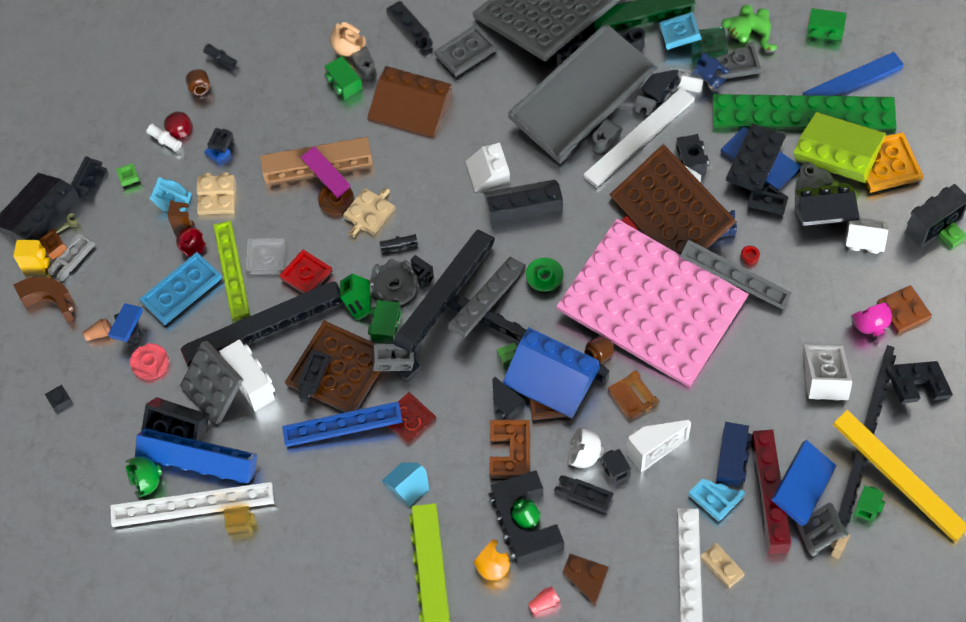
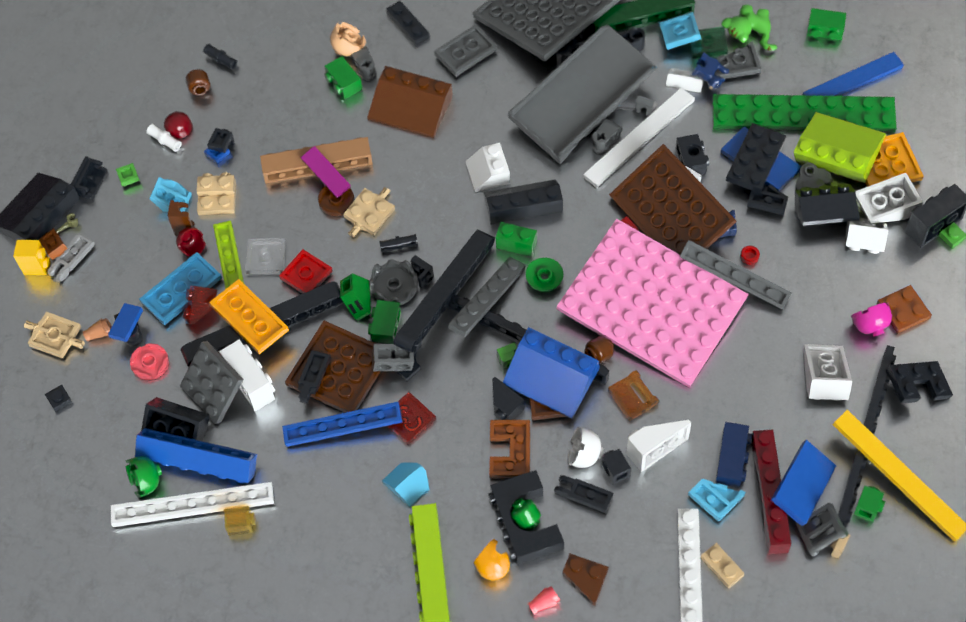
(45, 289): reddish brown arch -> none
(54, 334): none -> tan plate
(198, 303): none -> clear red slope
(249, 316): none -> light orange plate
(425, 41): black hinge -> none
(516, 239): none -> green brick
(659, 85): black slope -> none
(889, 199): none -> white slope

